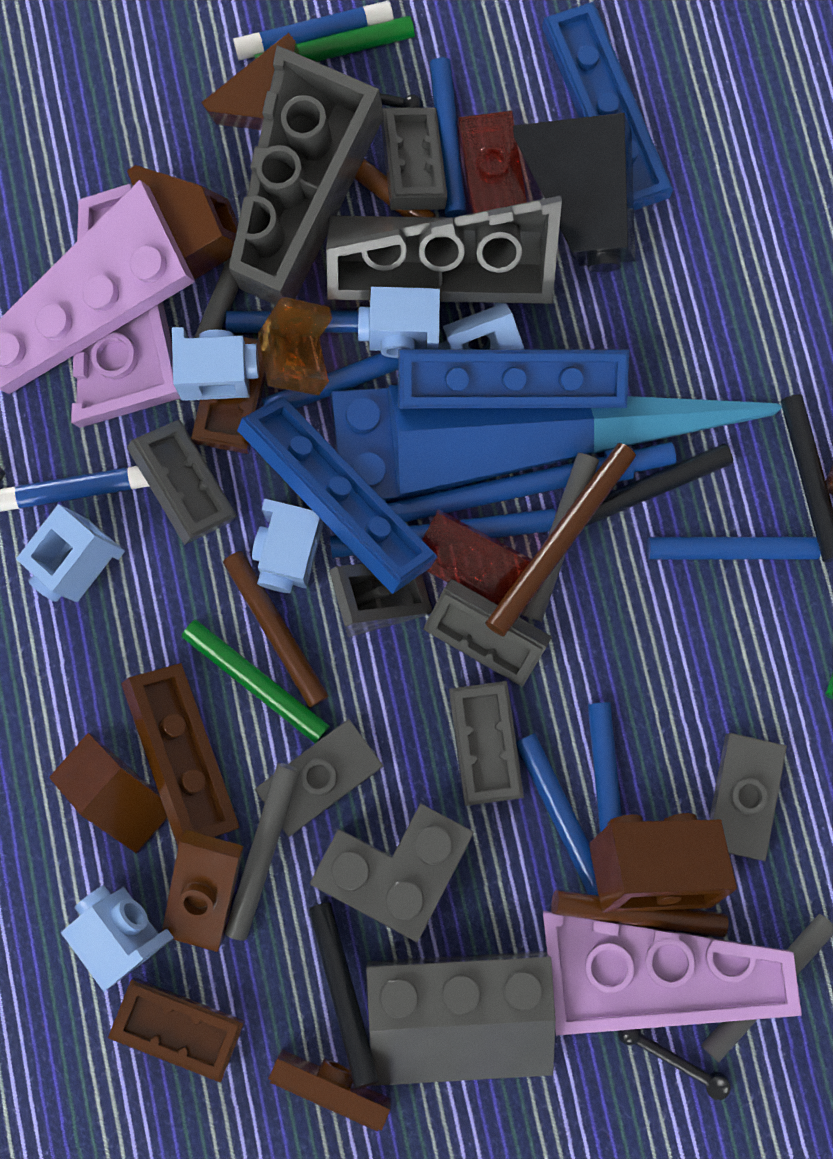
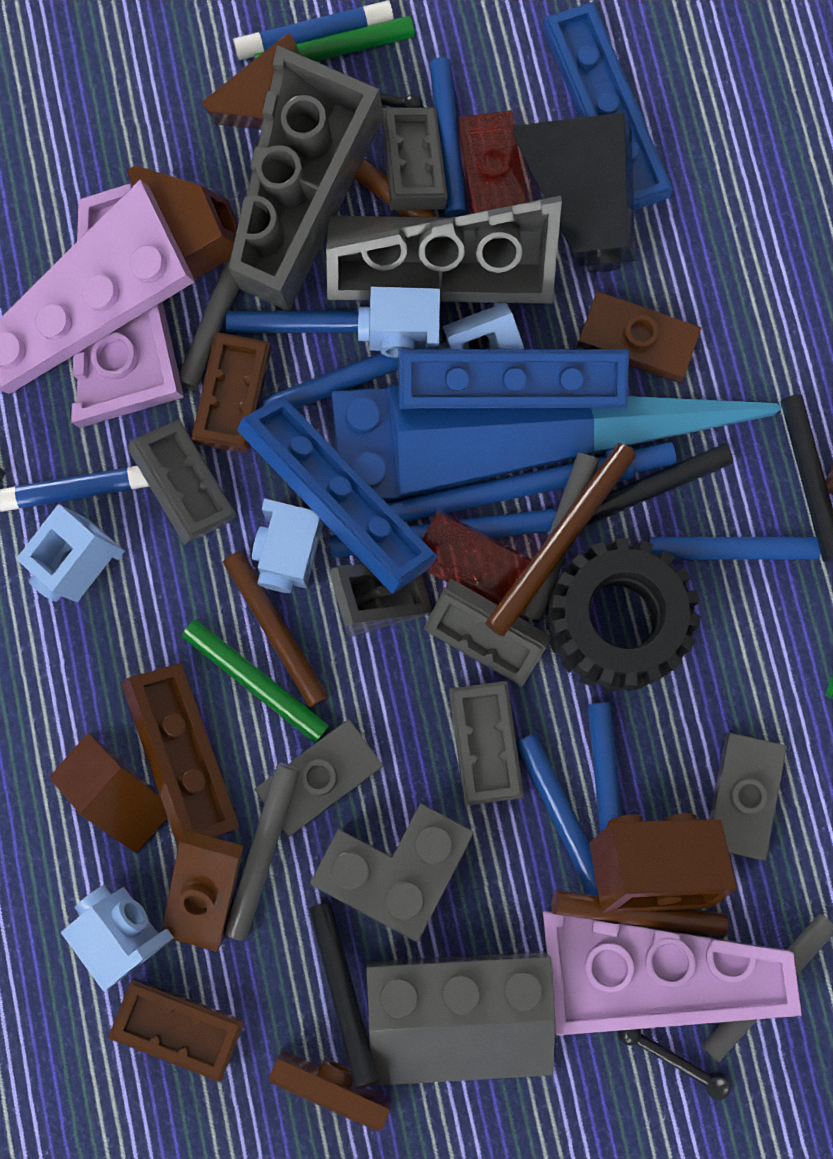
(213, 365): light blue brick -> none
(293, 346): clear orange bracket -> none
(653, 339): none -> reddish brown plate
(655, 582): none -> black tyre

